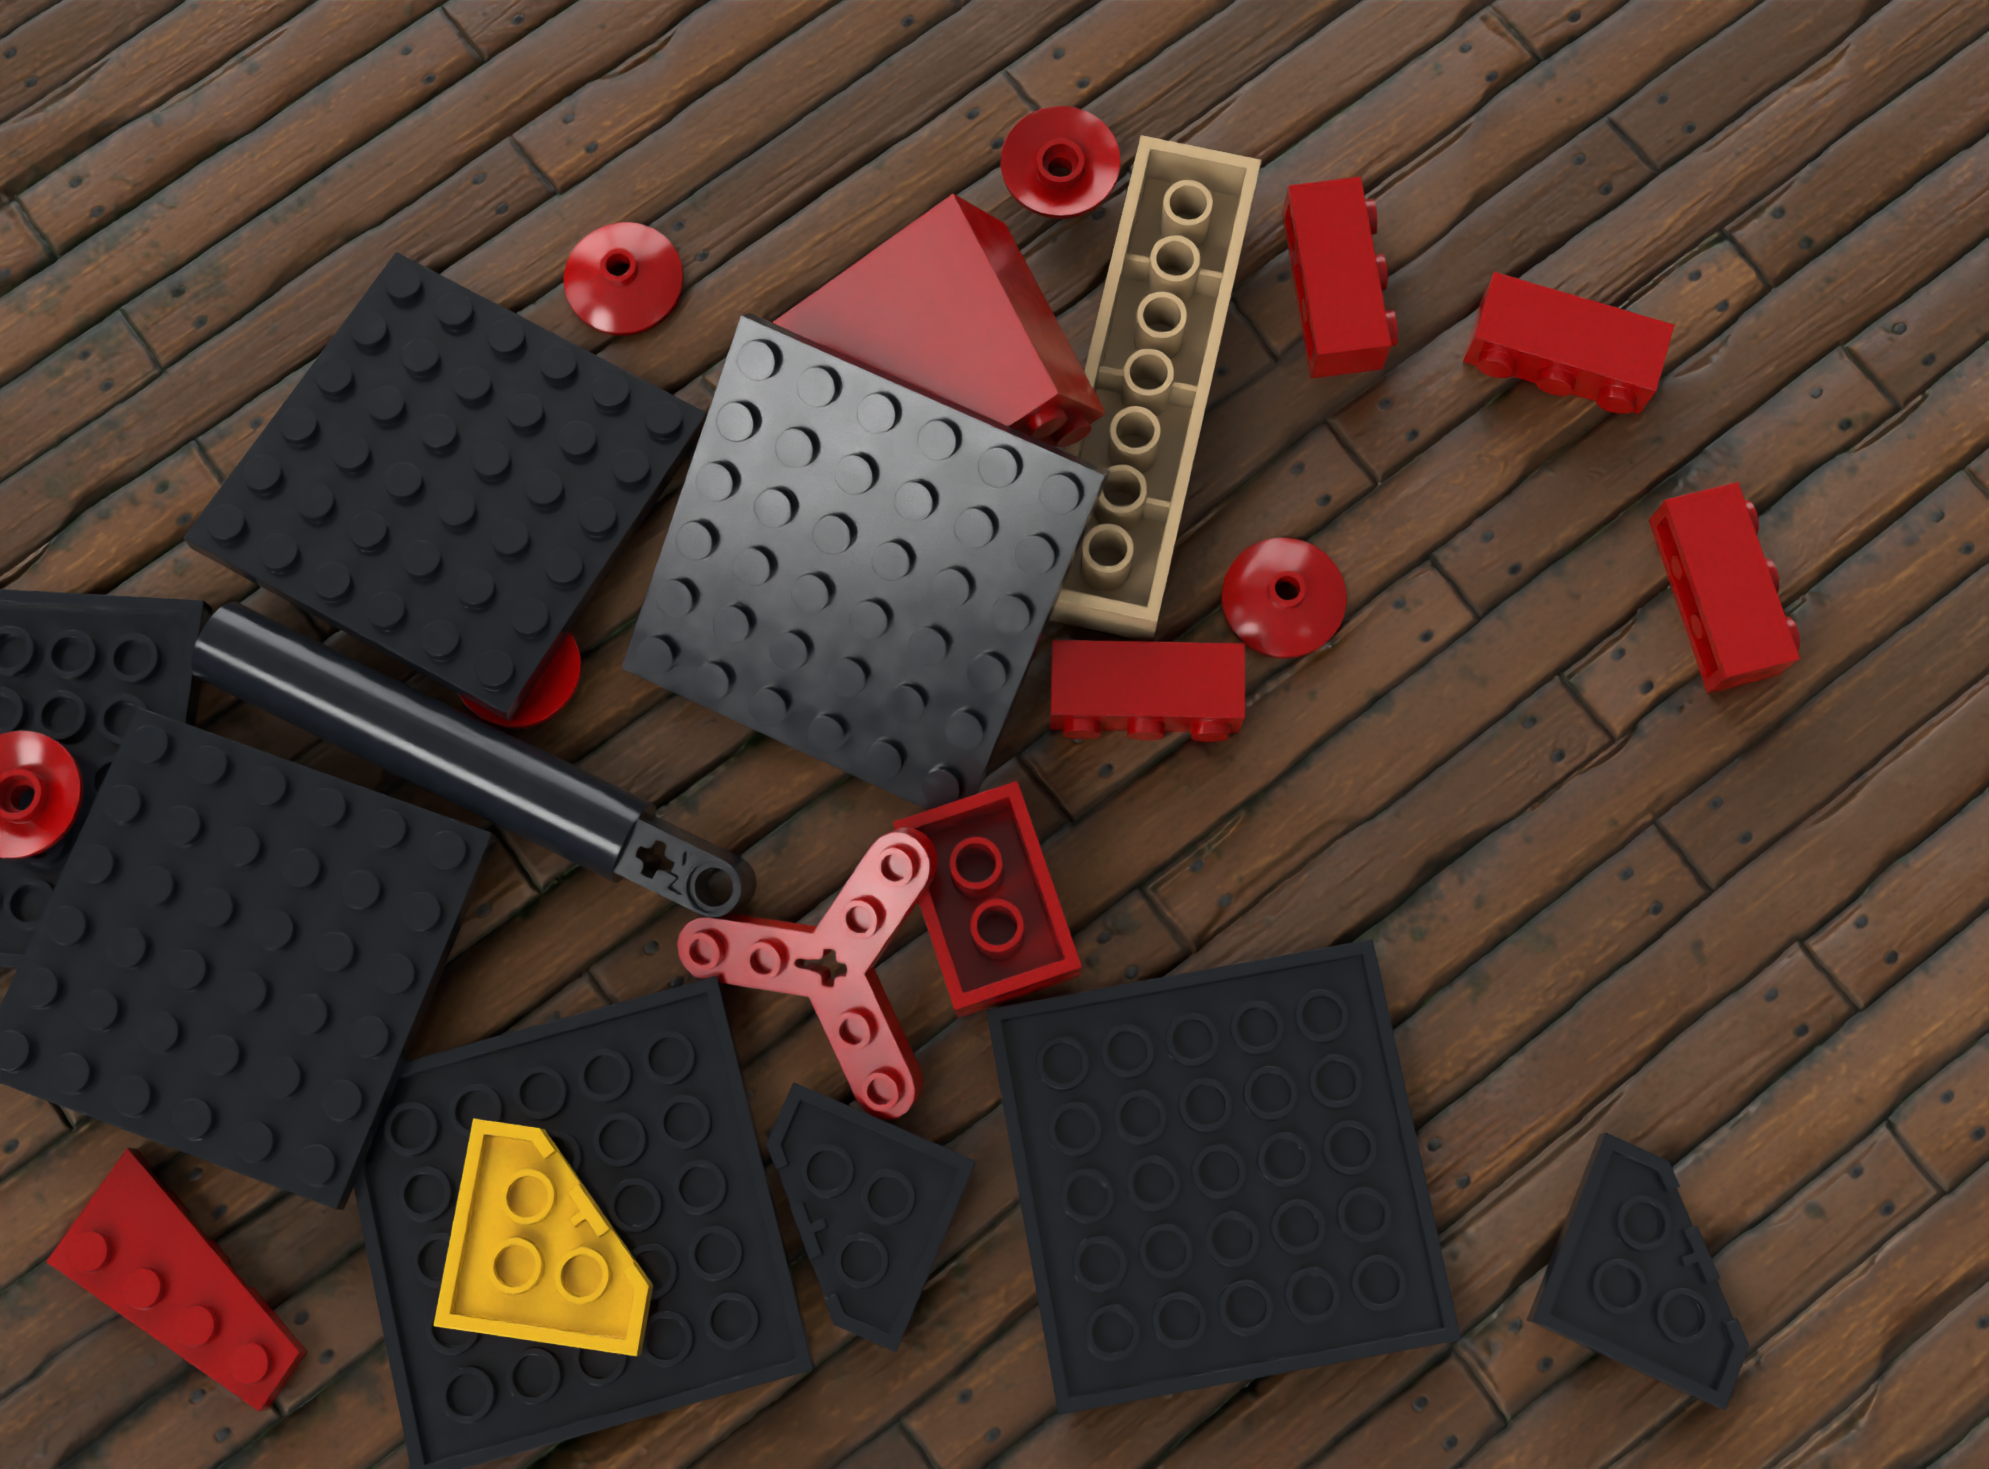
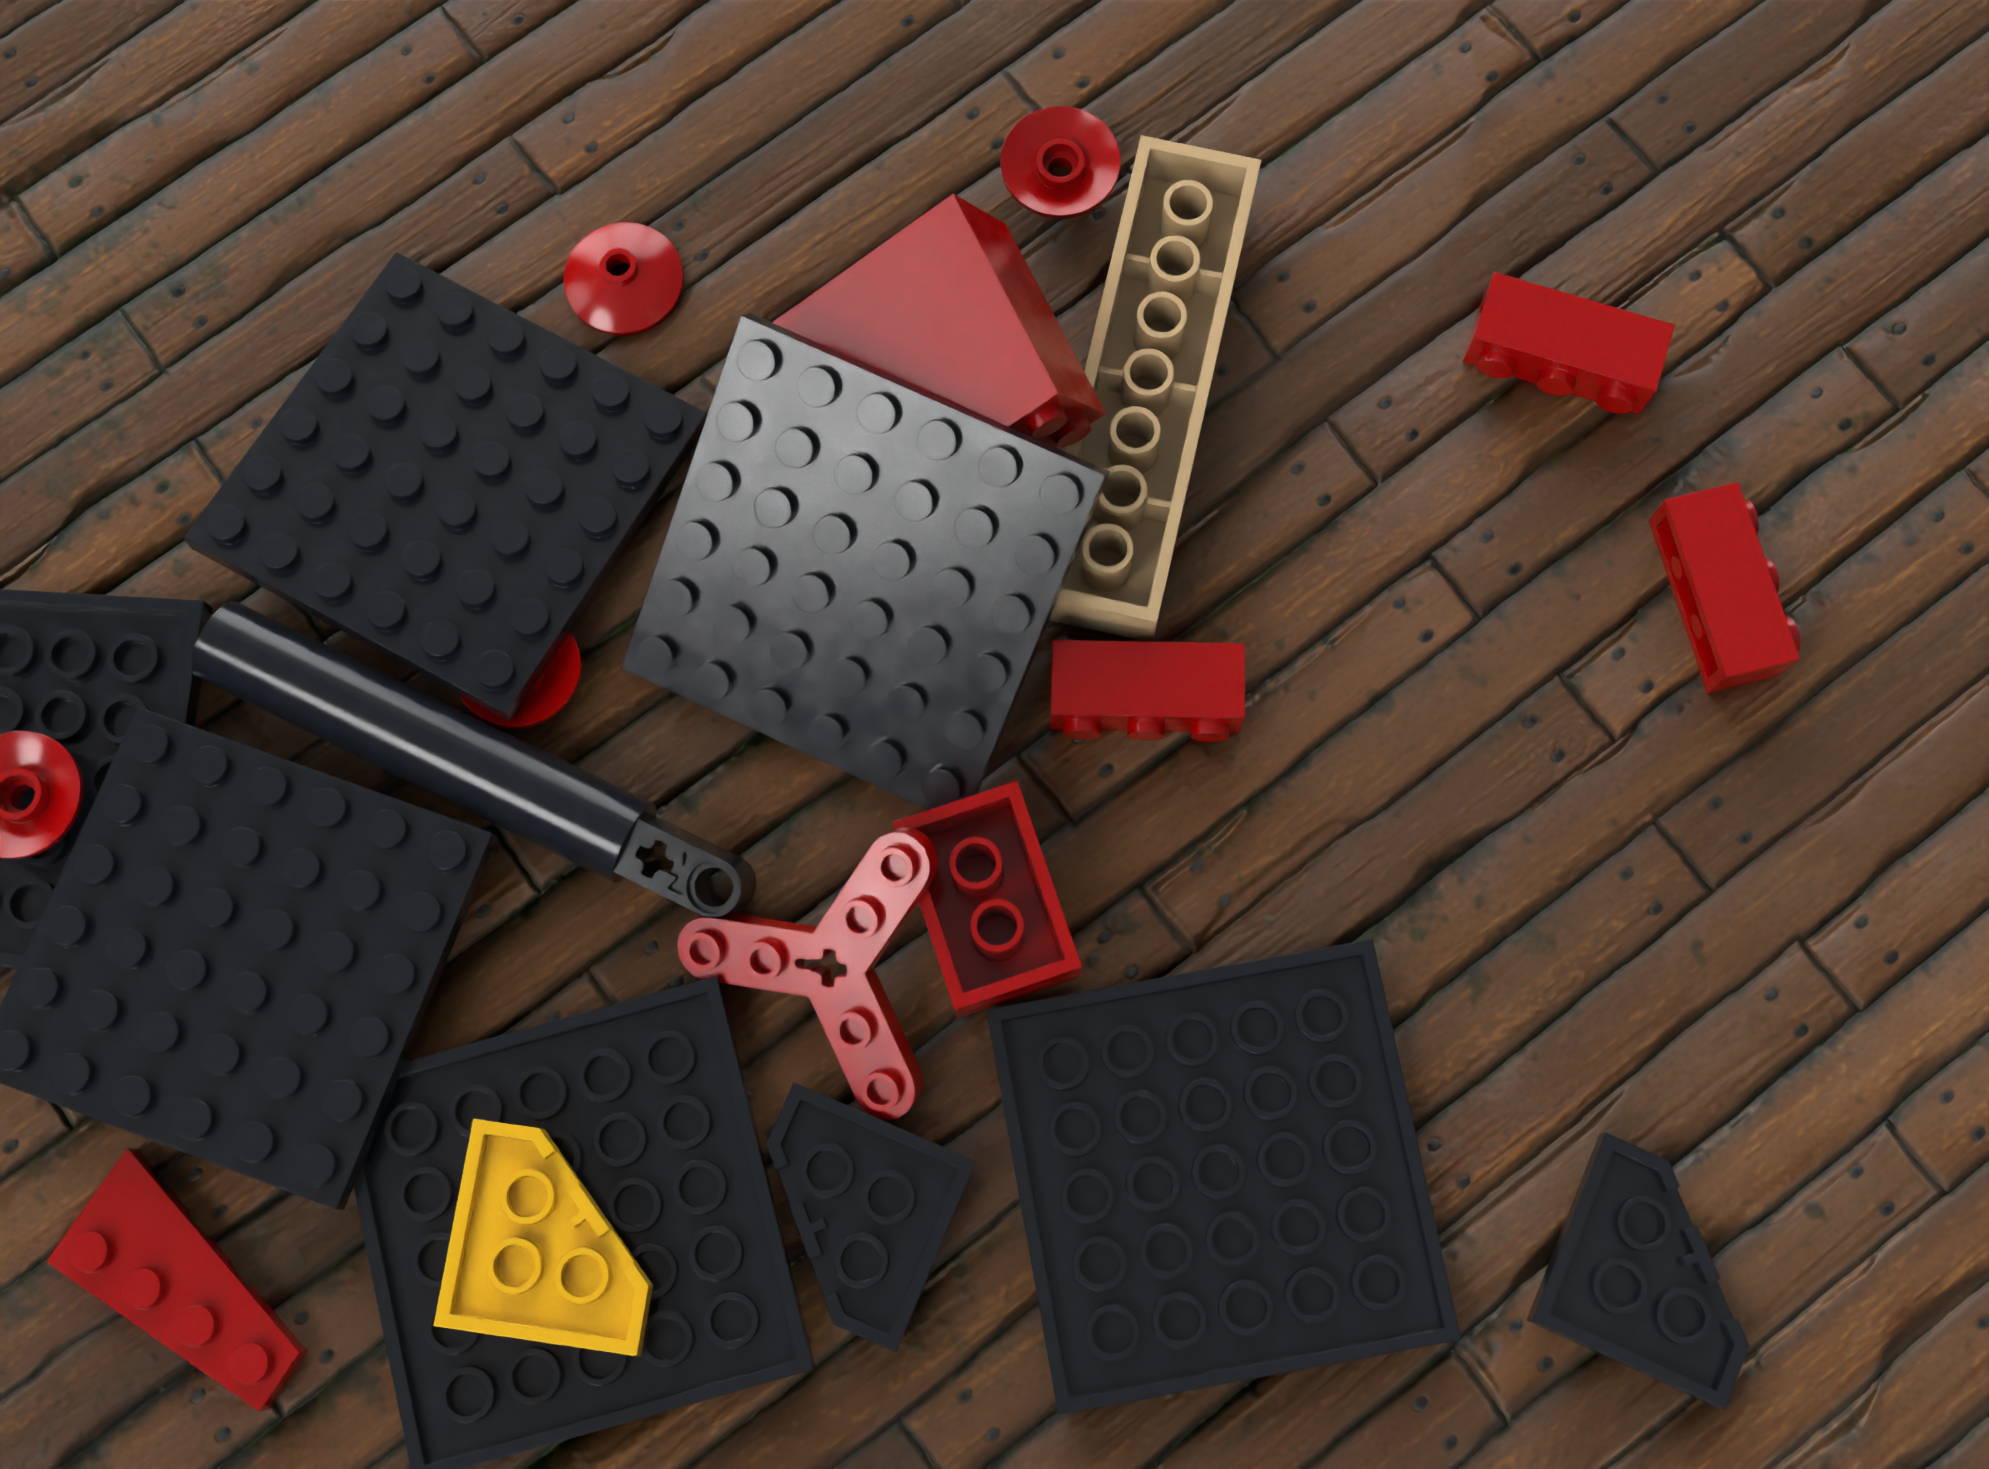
(1278, 625): red dish -> none
(1338, 277): red brick -> none

